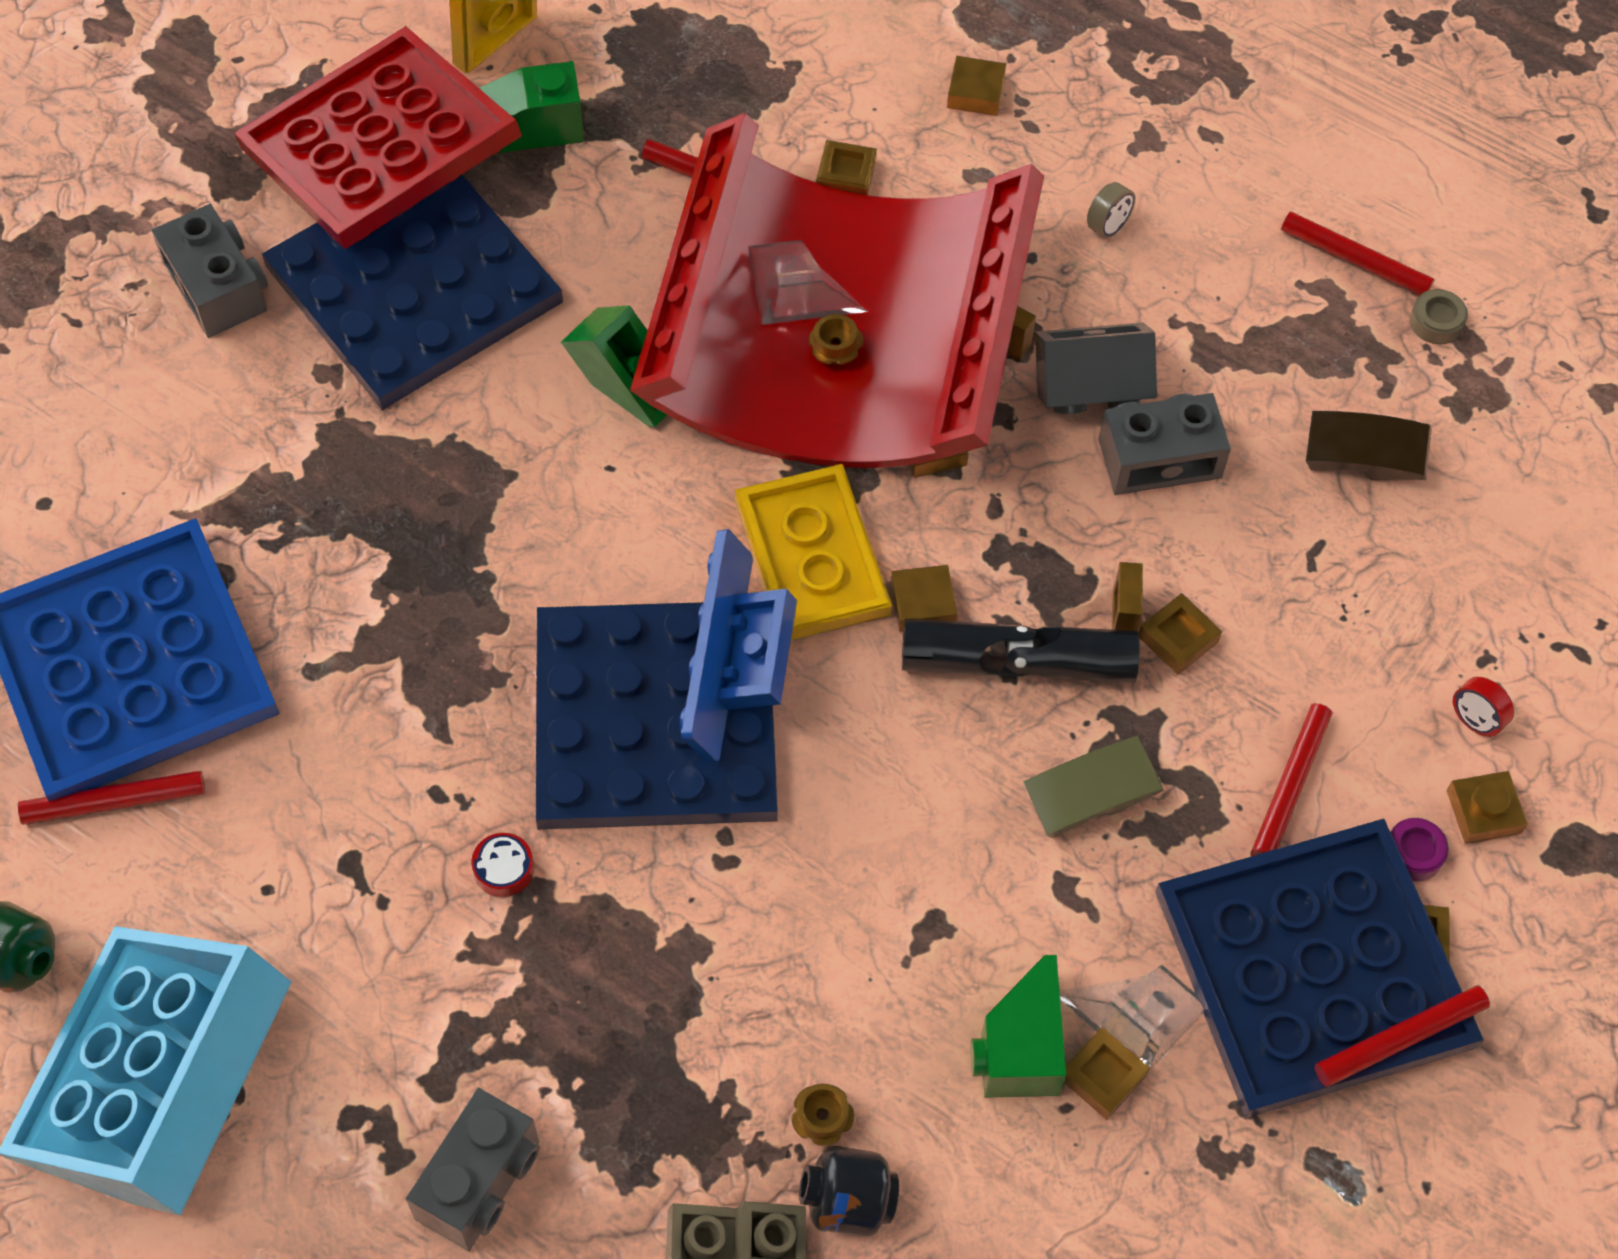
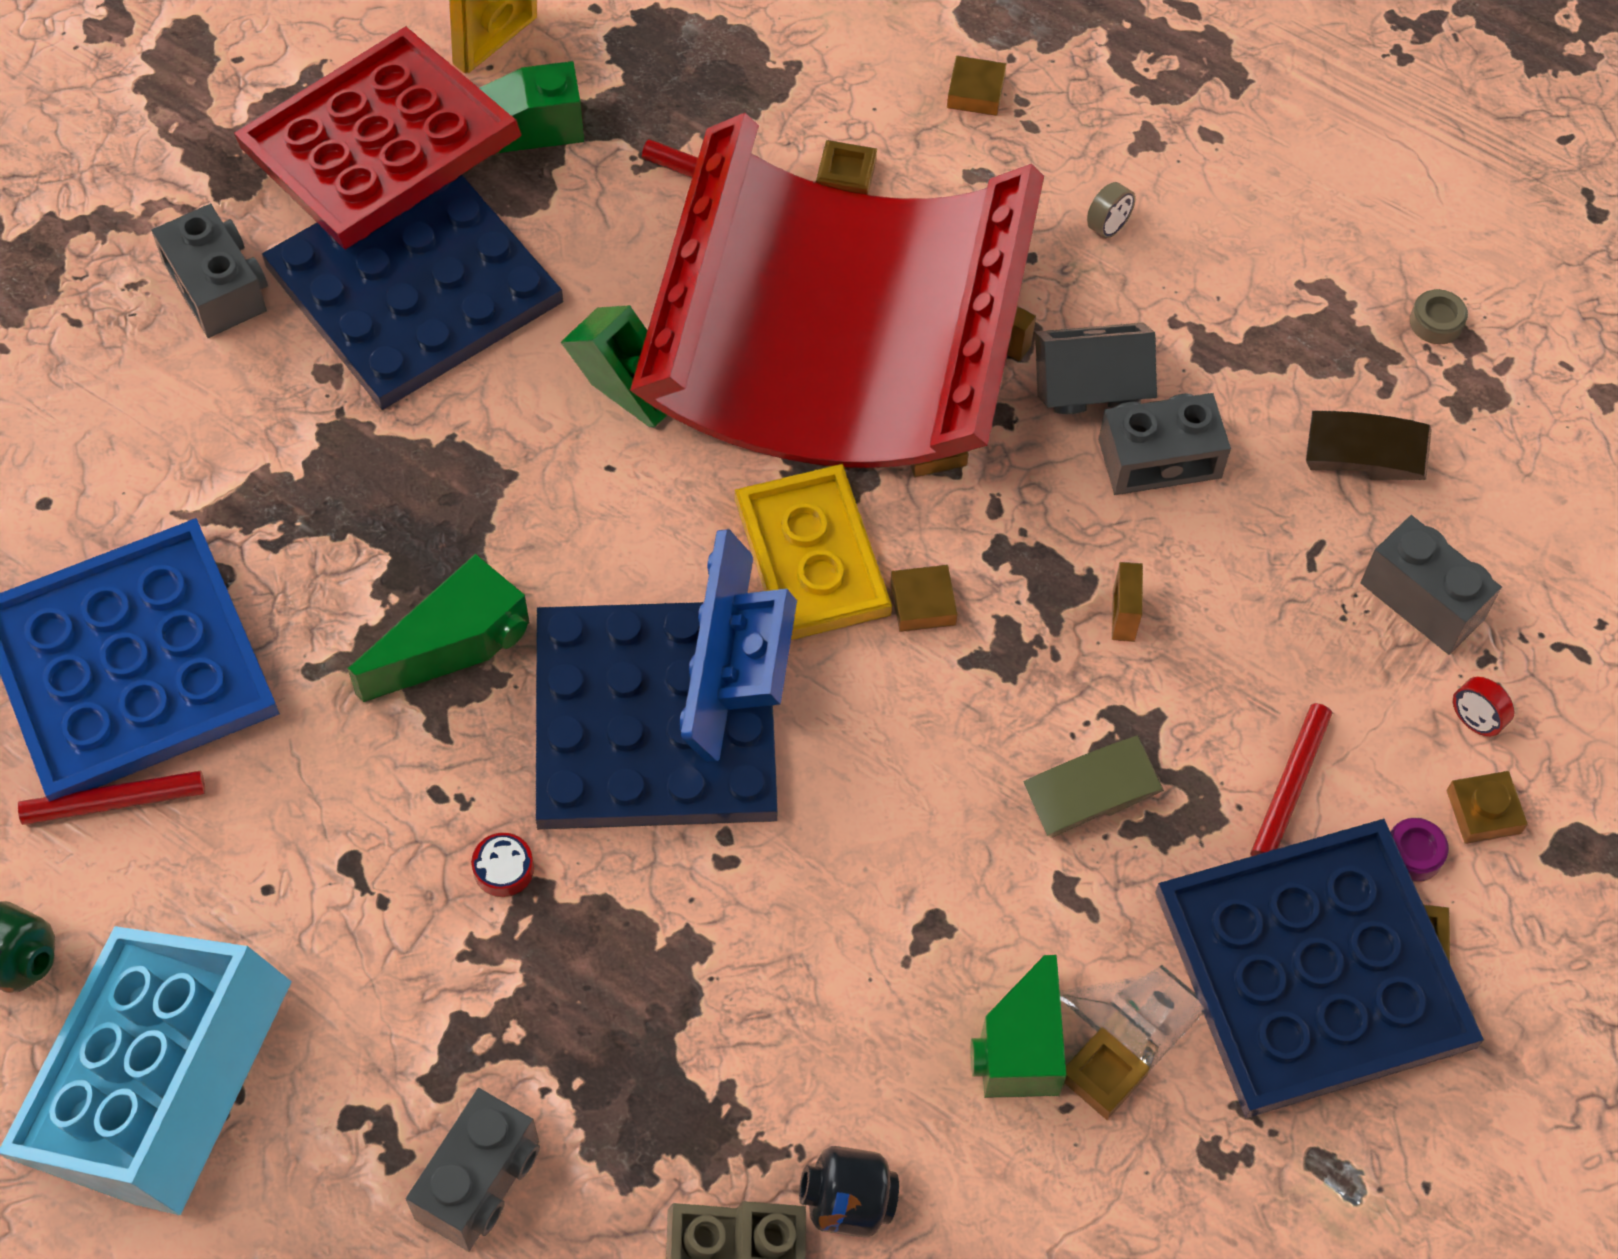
(448, 631): none -> green slope
(794, 285): clear slope -> none
(818, 1098): pearl gold plate -> none
(835, 329): pearl gold plate -> none
(1042, 652): black piece -> none
(1179, 633): pearl gold tile -> none
(1357, 254): red bar -> none
(1402, 1036): red bar -> none
(1430, 584): none -> dark grey brick

